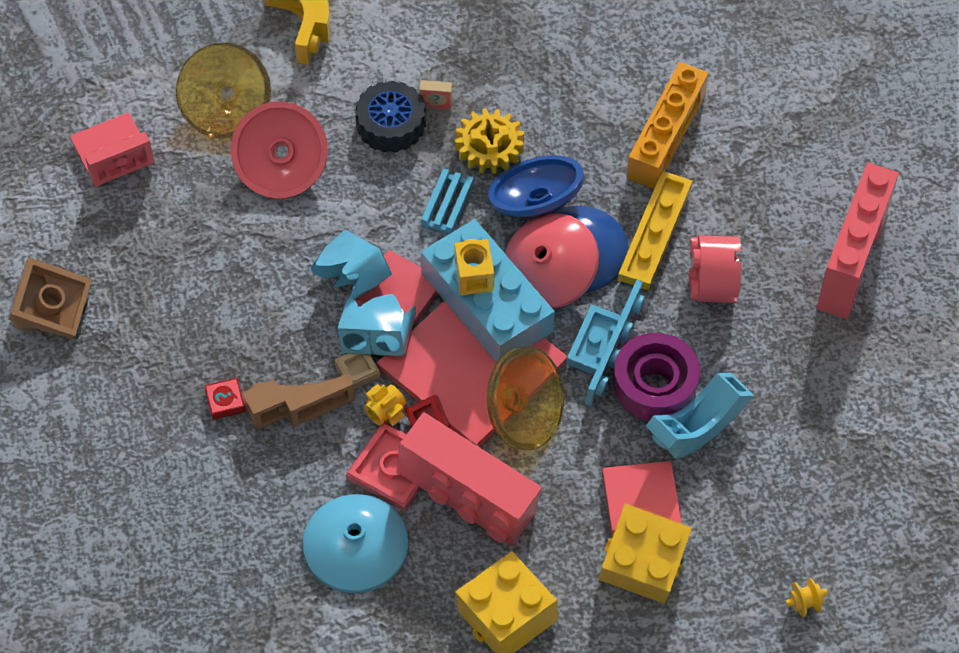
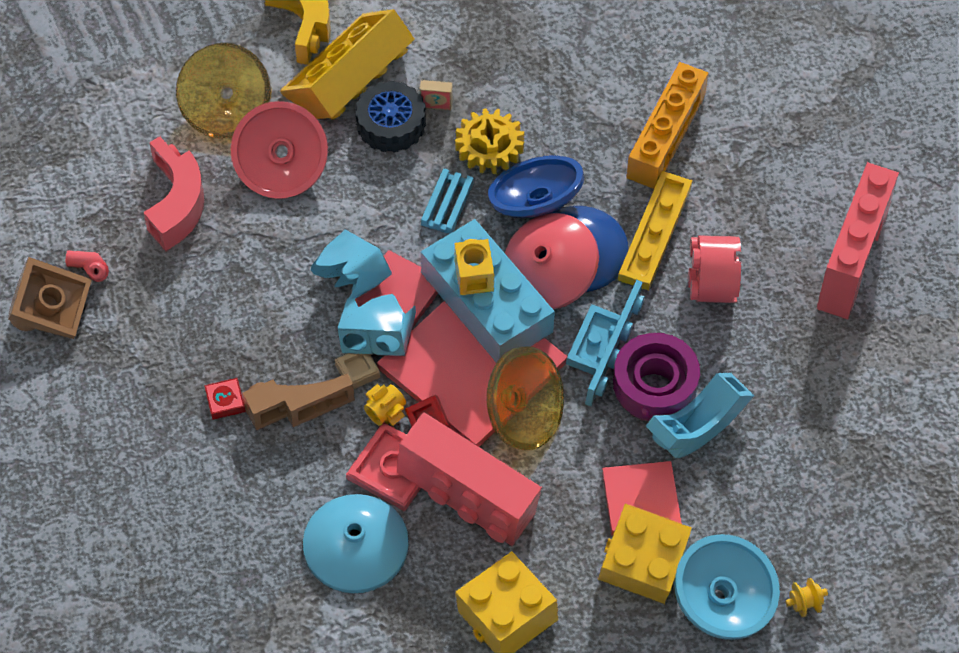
(90, 262): none -> coral arm
(113, 149): coral bracket -> none
(181, 209): none -> coral arch
(349, 64): none -> yellow slope
(740, 573): none -> medium azure dish

